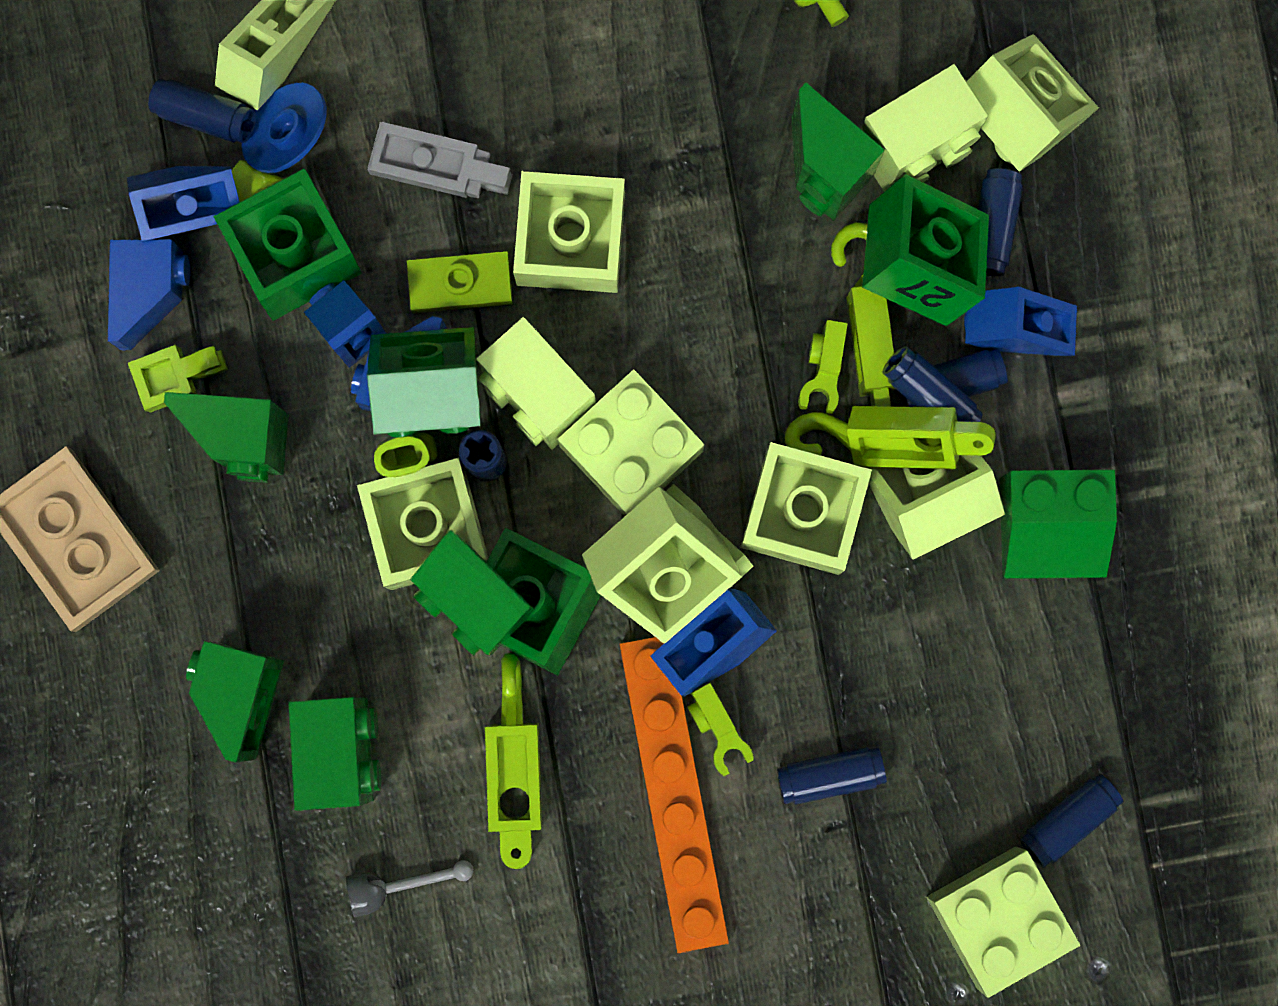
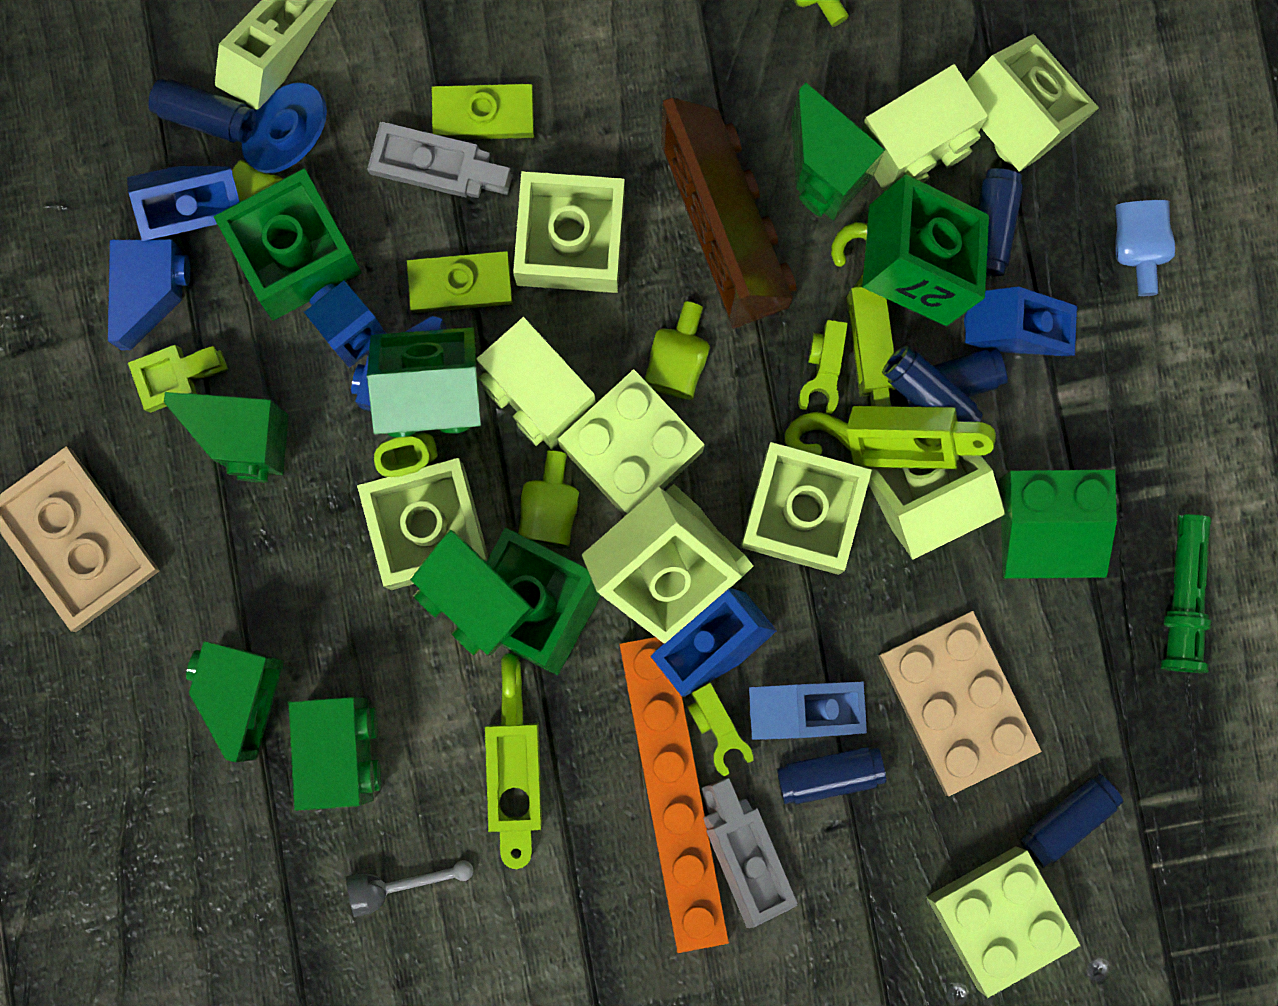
(483, 111): none -> lime plate
(483, 442): dark blue piece -> none
(549, 505): none -> lime piece
(678, 356): none -> lime piece
(724, 212): none -> reddish brown slope
(746, 855): none -> light grey hinge
(807, 710): none -> medium blue slope
(959, 703): none -> tan plate
(1144, 240): none -> medium blue piece
(1188, 618): none -> green pin

